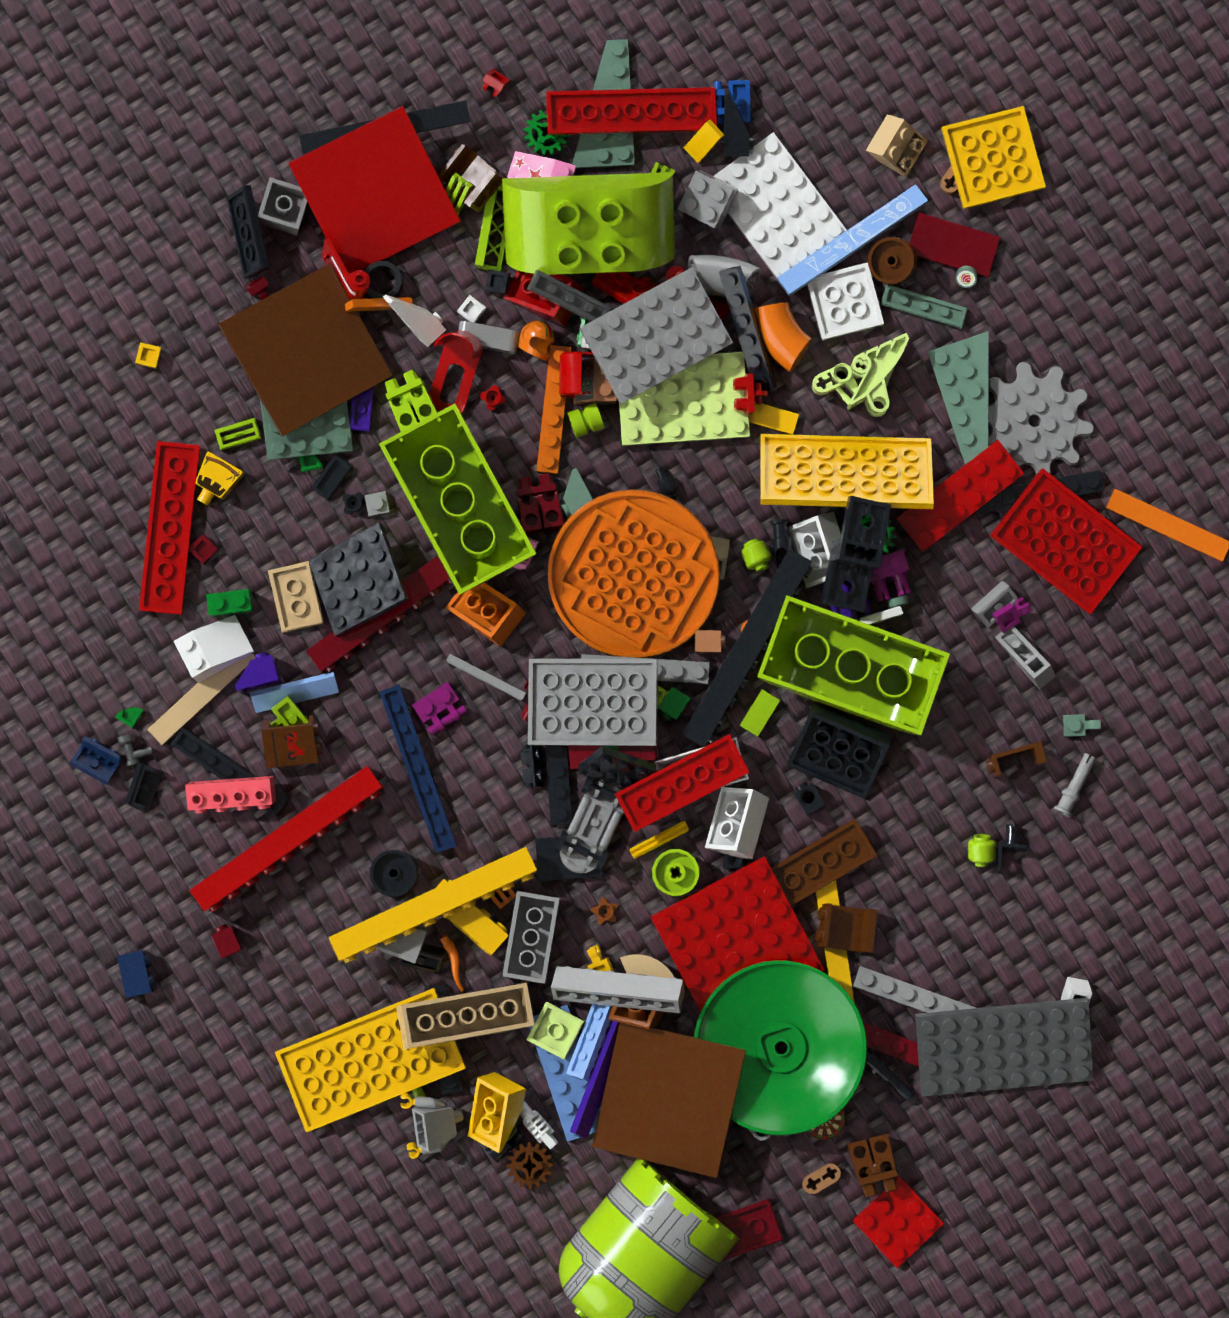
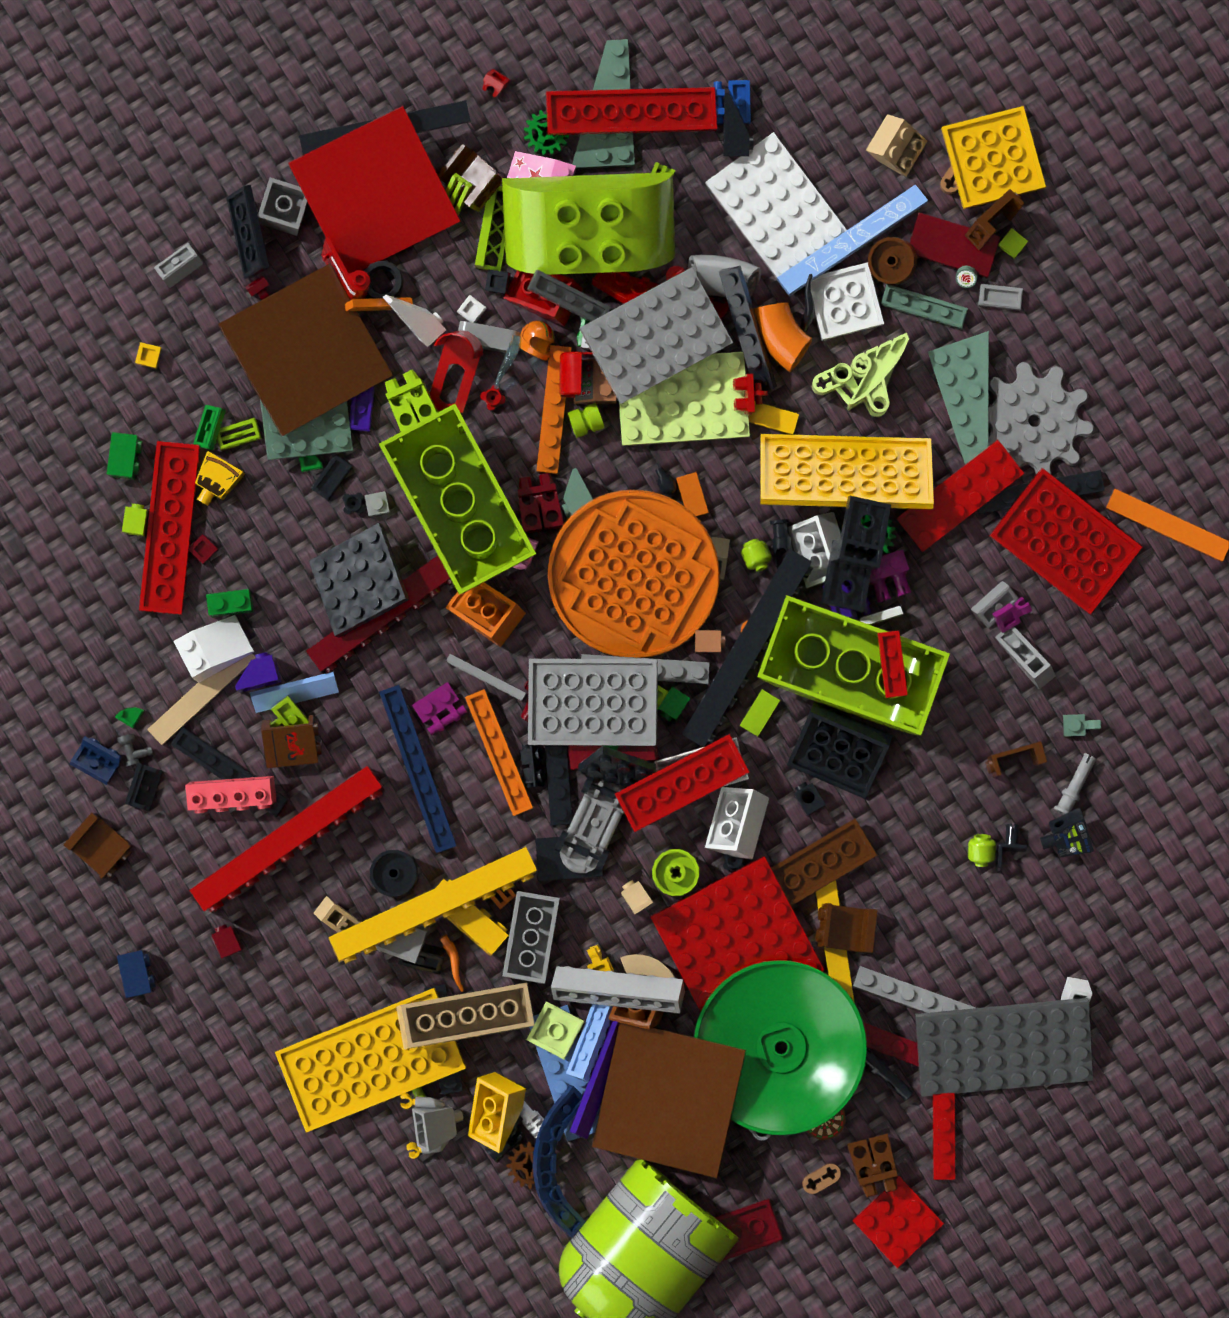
(99, 846): none -> reddish brown panel
(124, 455): none -> green brick
(135, 520): none -> lime brick
(178, 265): none -> light grey slope
(212, 428): none -> green tile
(295, 597): tan tile -> none
(335, 915): none -> tan slope
(498, 752): none -> orange plate
(510, 356): none -> clear light blue animal
(545, 1162): none -> dark blue plate
(602, 917): dark orange plate -> none
(636, 896): none -> tan slope
(659, 839): yellow axle -> none
(692, 494): none -> orange tile
(703, 141): yellow tile -> none
(708, 199): light grey brick -> none
(809, 306): none -> black animal
(892, 664): none -> red plate
(899, 601): sand green tile -> none
(943, 1136): none -> red plate
(982, 230): none -> reddish brown panel
(1000, 297): none -> light grey tile
(1013, 243): none -> lime tile
(1068, 835): none -> torso

